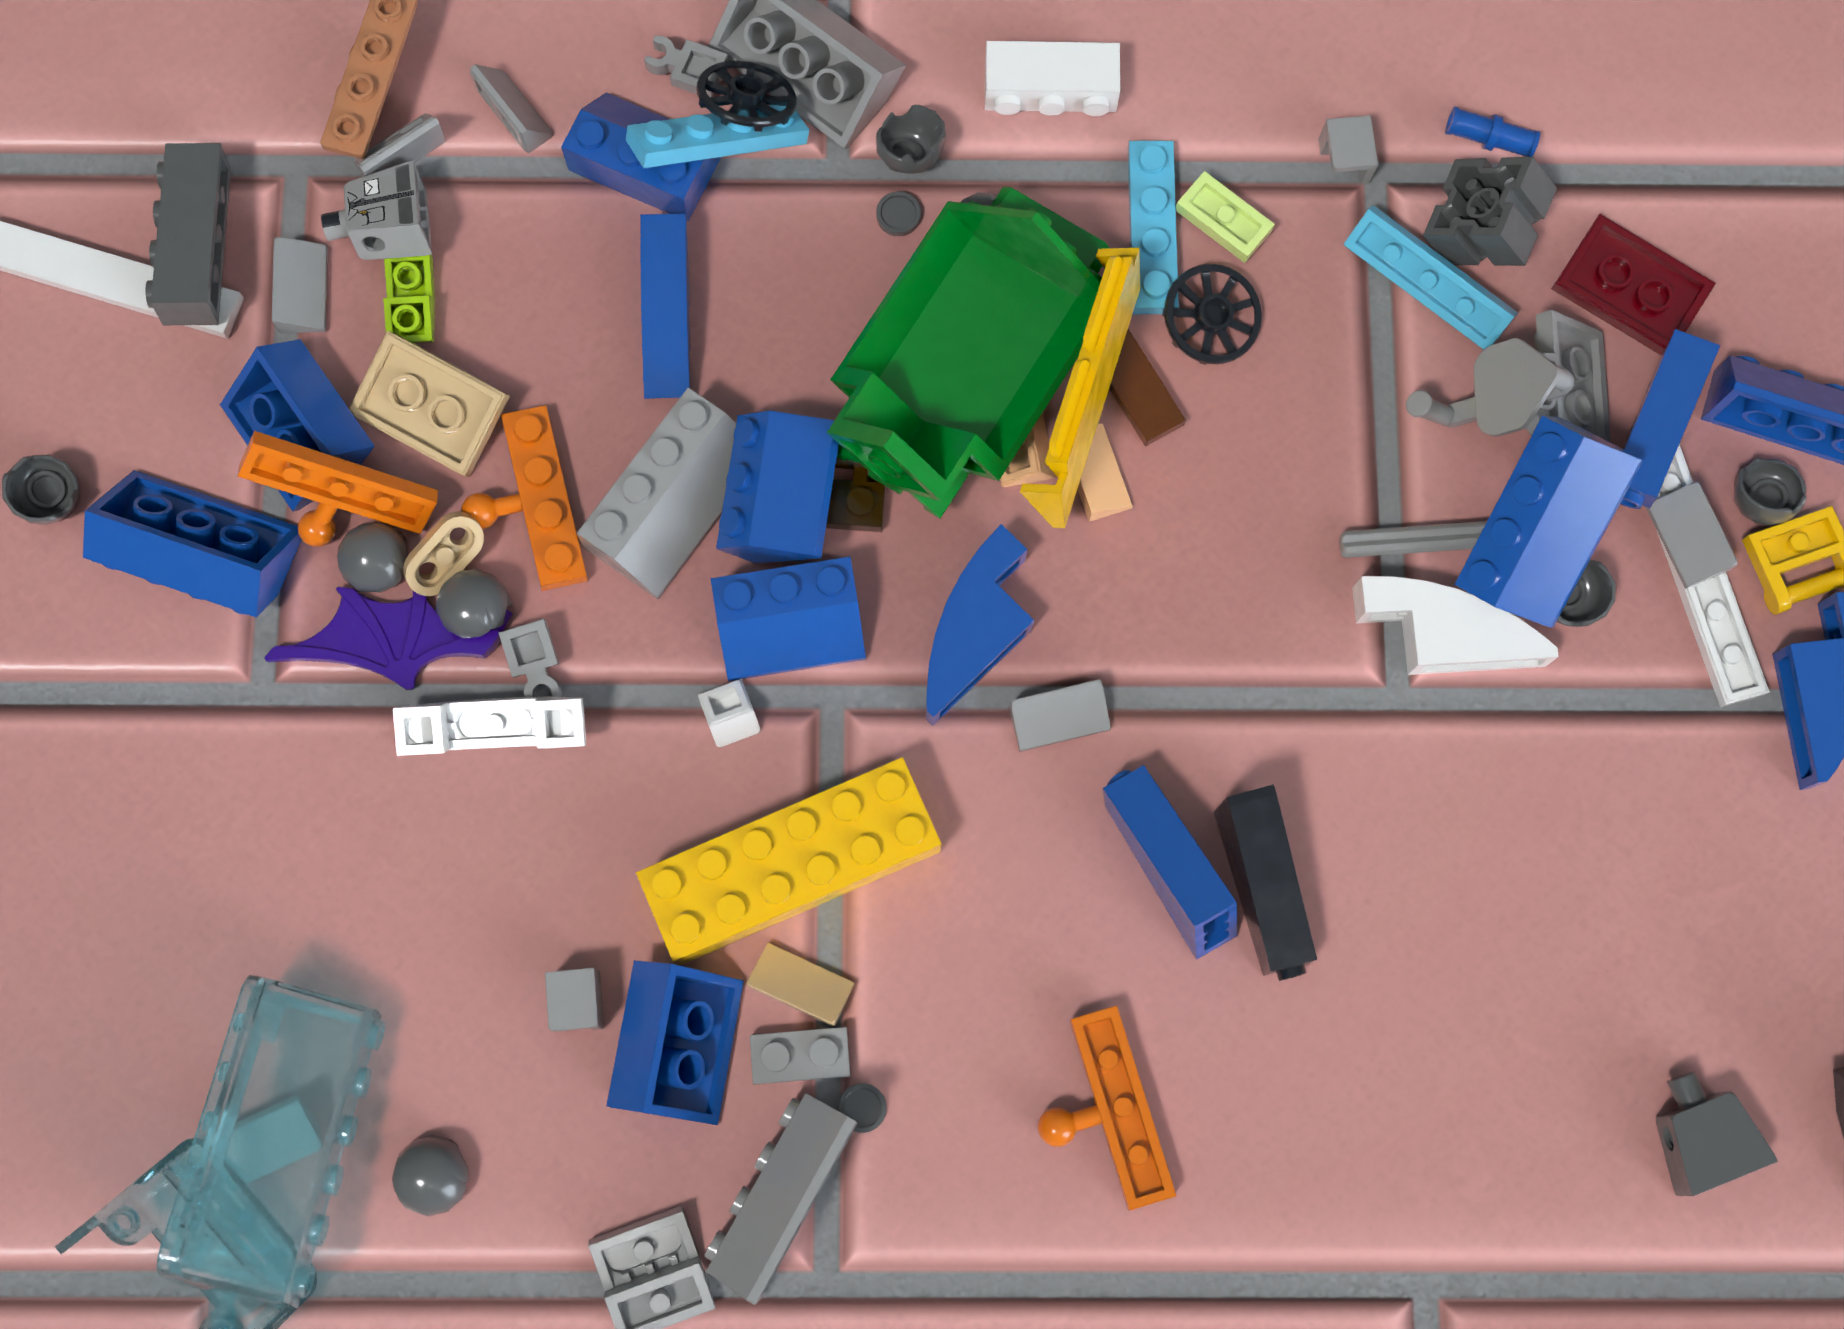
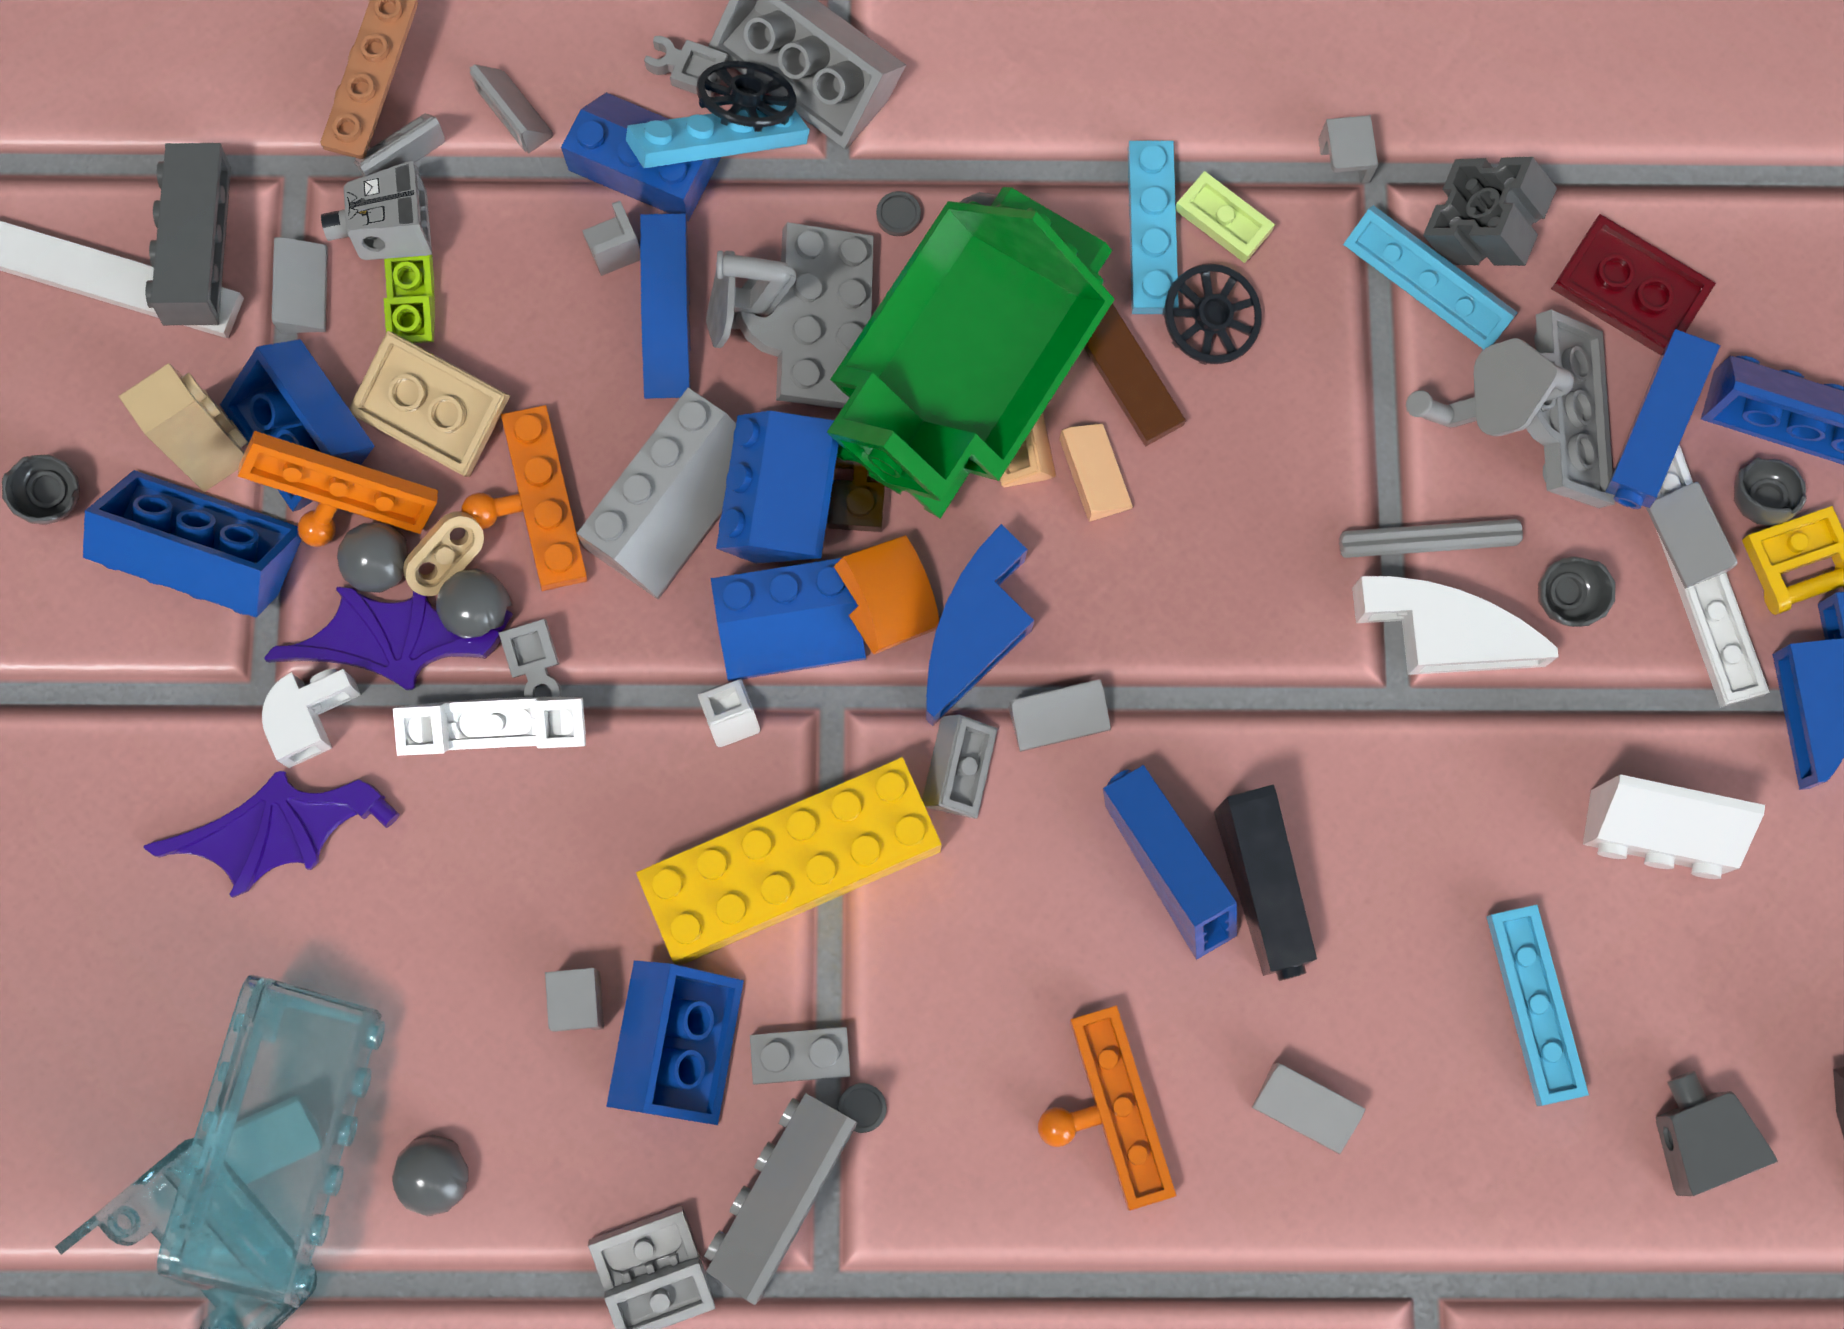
(186, 425): none -> tan wedge
(276, 829): none -> dark purple animal
(293, 711): none -> white brick
(613, 242): none -> light grey panel
(798, 307): none -> light grey plate
(800, 984): tan slope -> none
(890, 594): none -> orange slope
(911, 140): dark grey hair -> none
(959, 766): none -> light grey slope
(1052, 77): white brick -> none
(1088, 384): yellow slope -> none
(1308, 1107): none -> light grey slope
(1492, 132): blue pin -> none
(1537, 1005): none -> medium azure plate
(1548, 521): slope -> none
(1670, 825): none -> white slope

